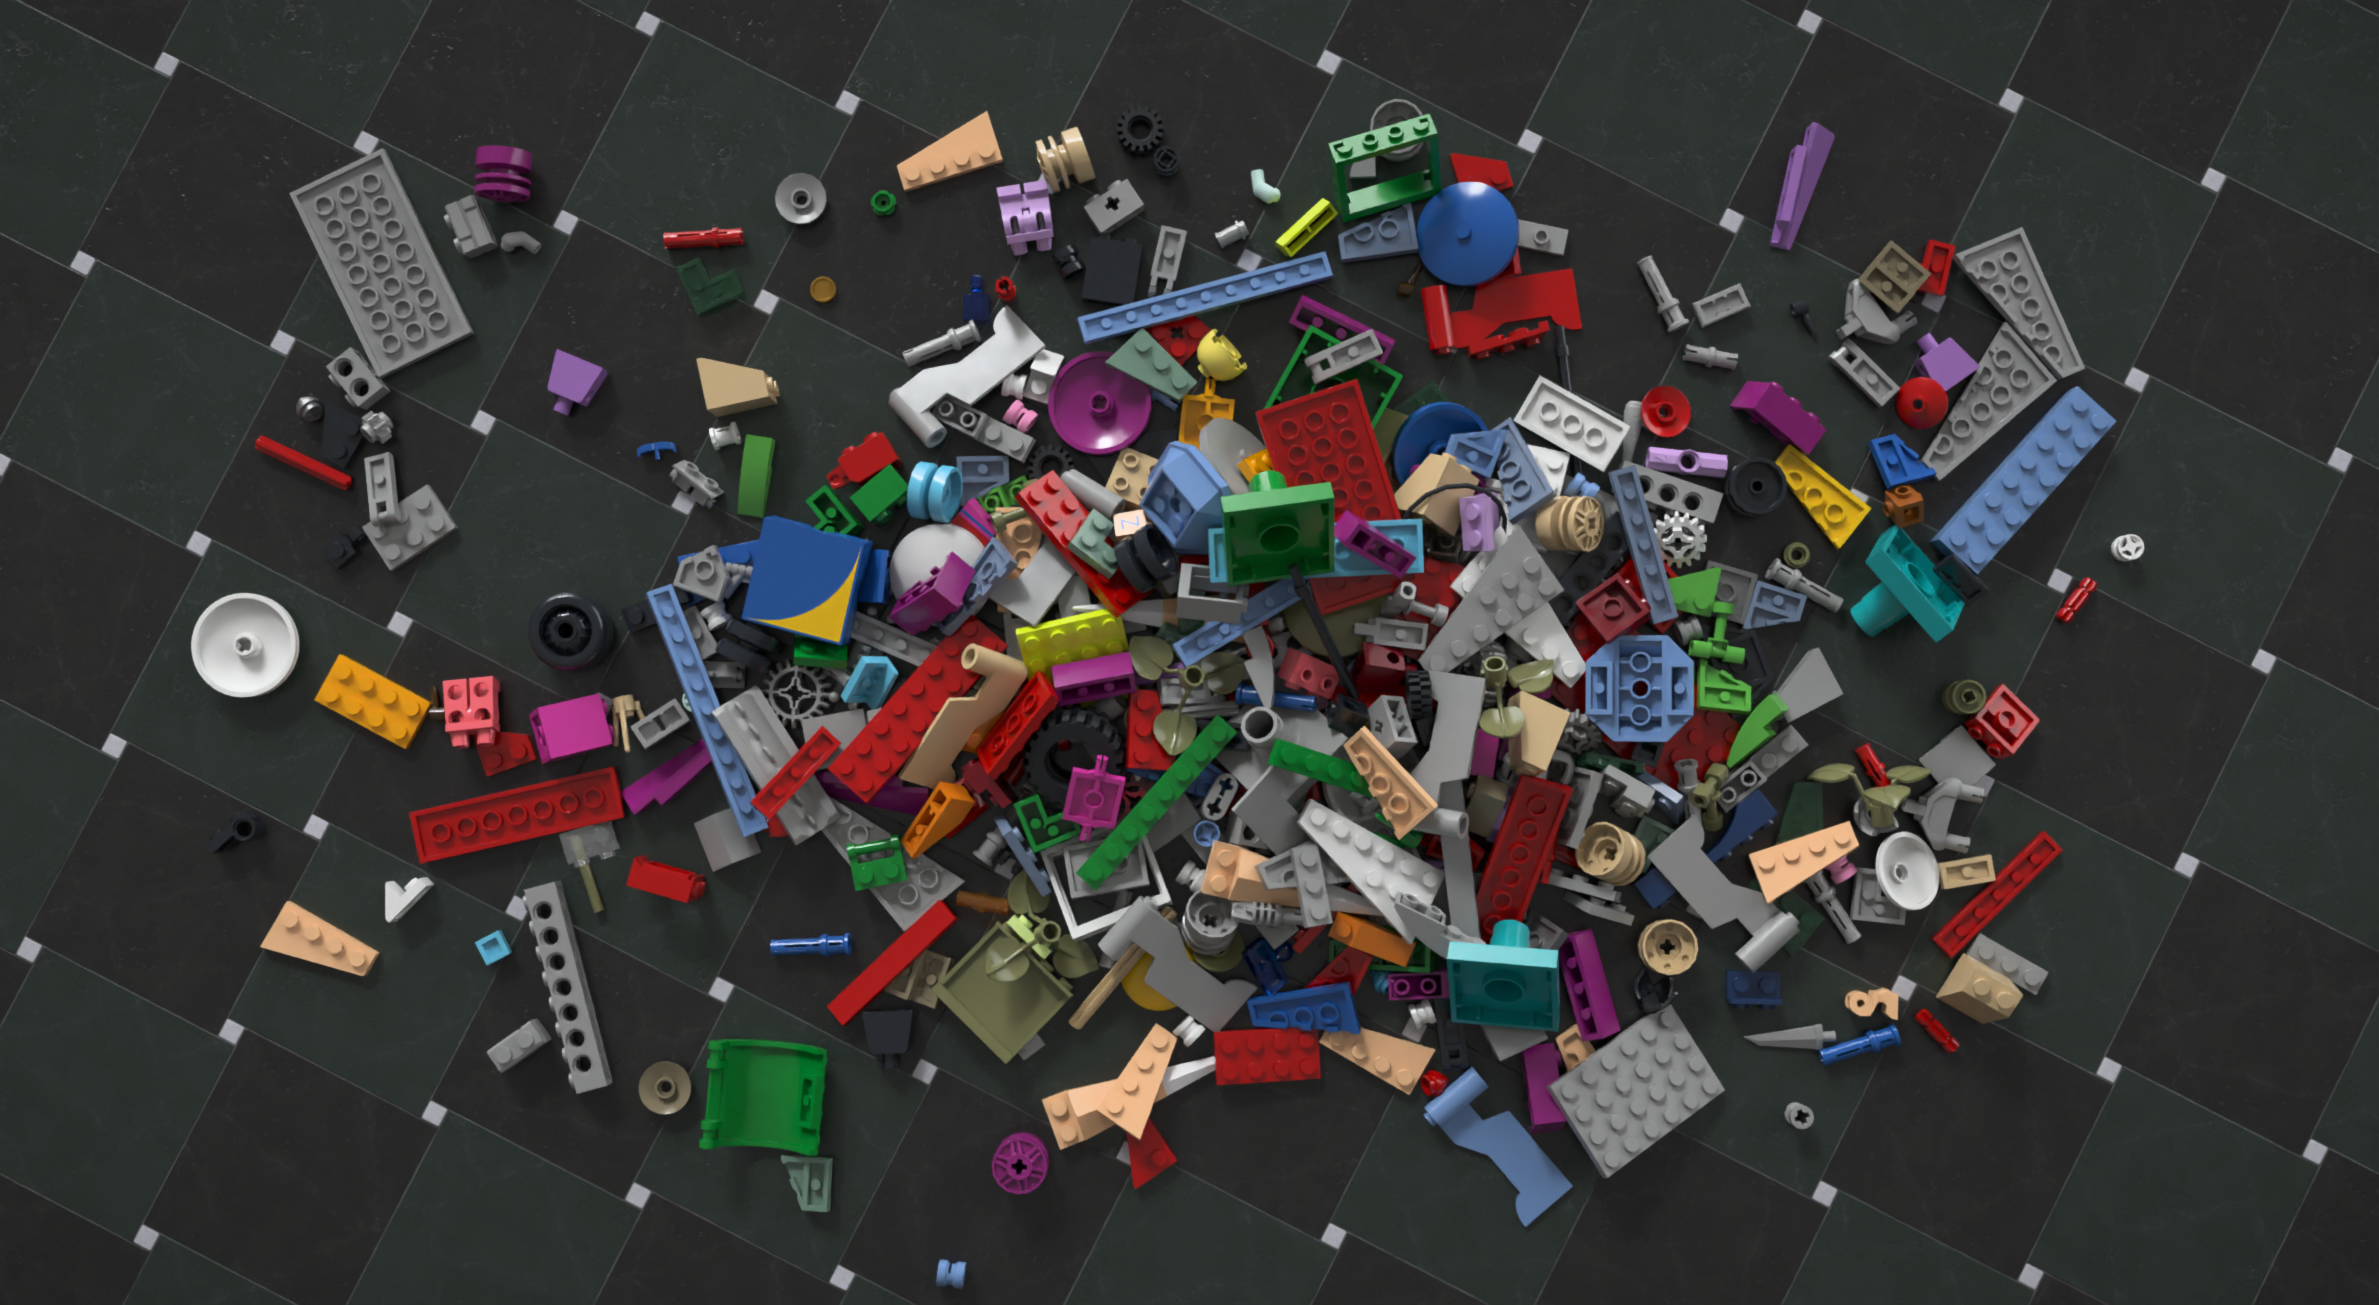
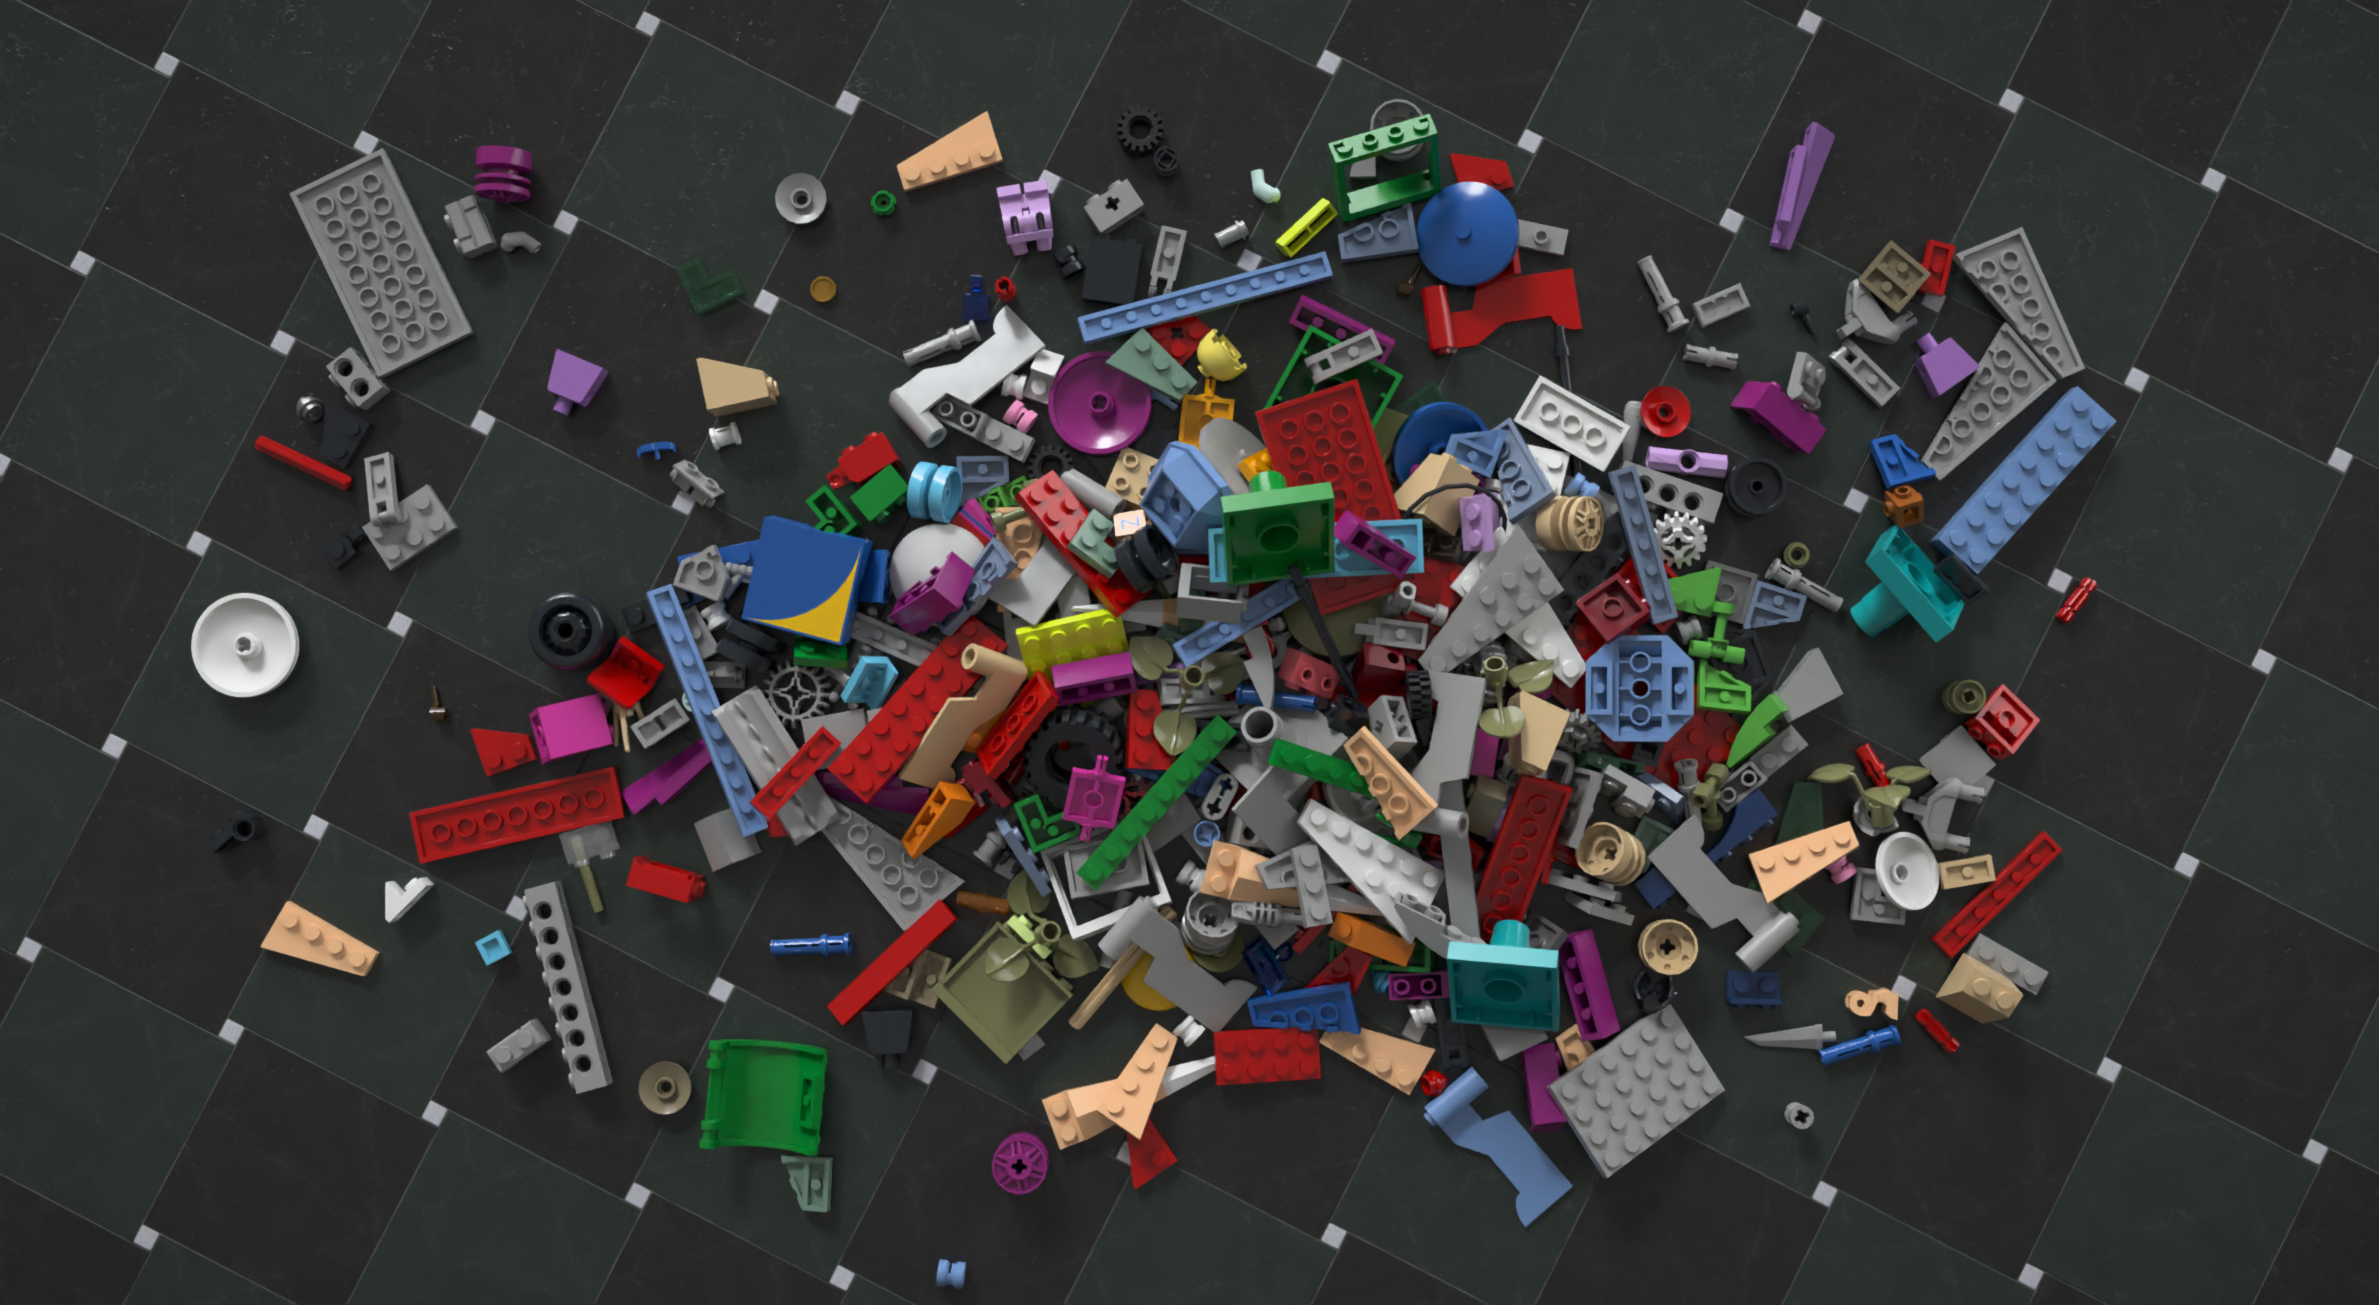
(373, 701): light orange plate -> none
(376, 427): light grey gear -> none
(471, 710): coral hips -> none
(626, 674): none -> red bracket
(714, 237): red pin -> none
(755, 475): bright green slope -> none
(878, 871): green plate -> none
(1065, 159): tan wheel -> none
(1483, 348): red wing -> none
(1808, 374): none -> light grey plate
(1823, 497): yellow wing -> none
(1826, 896): light grey pin -> none
(1933, 399): red dish -> none
(2133, 546): white wheel -> none

